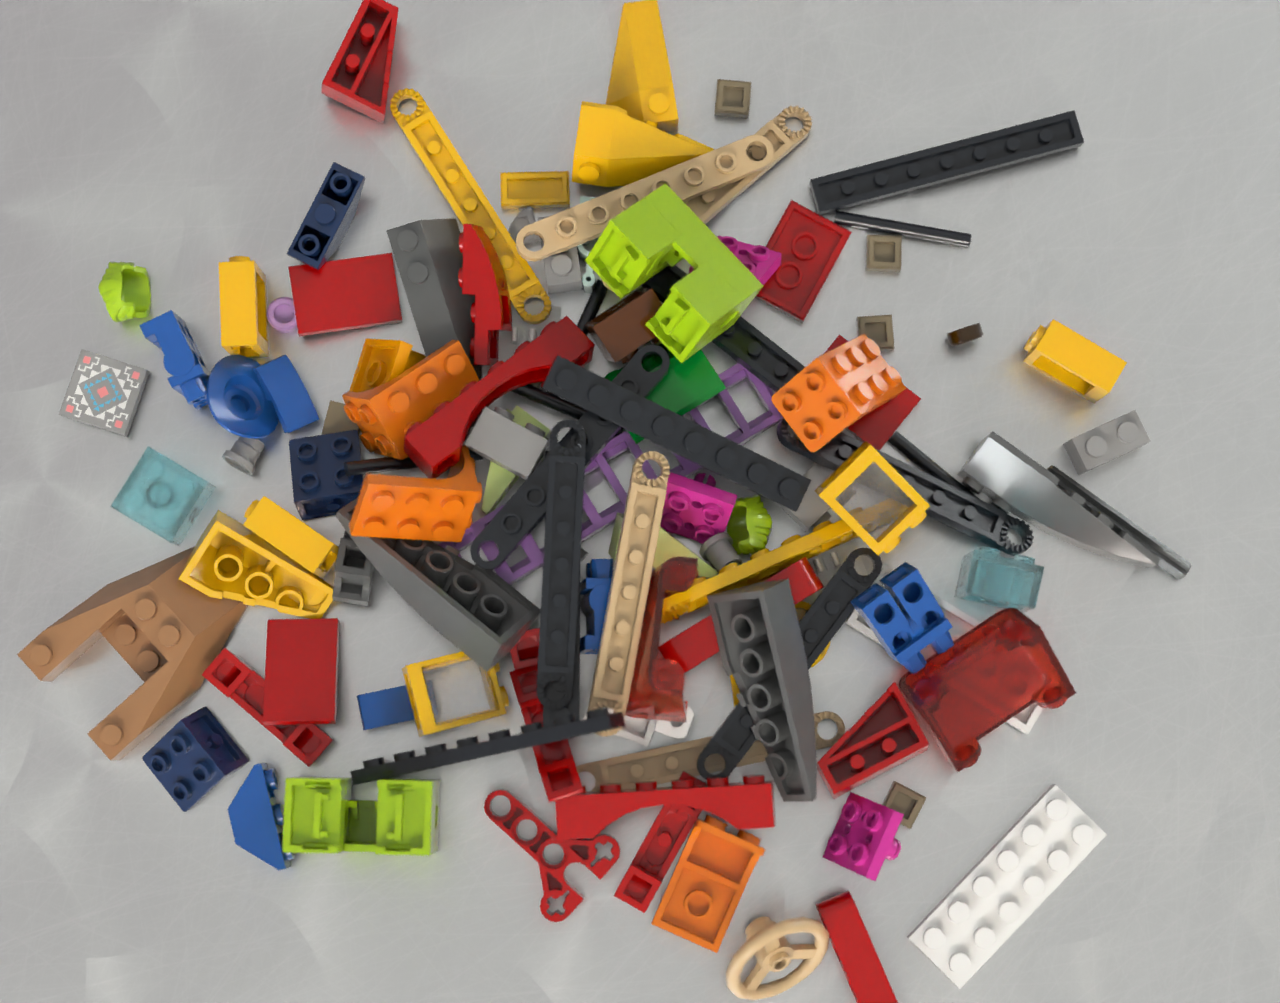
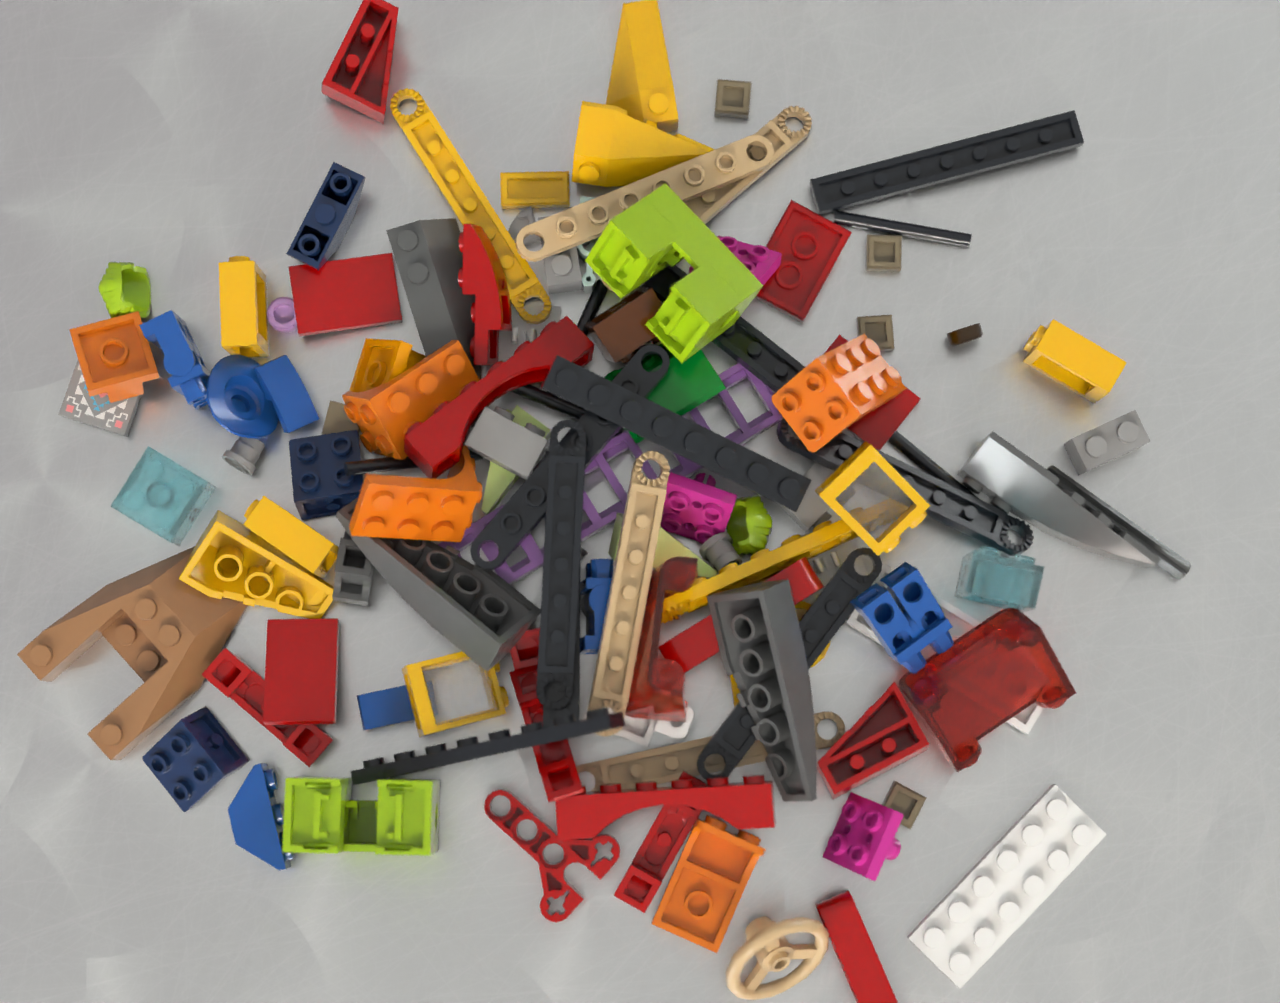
(114, 356): none -> orange panel

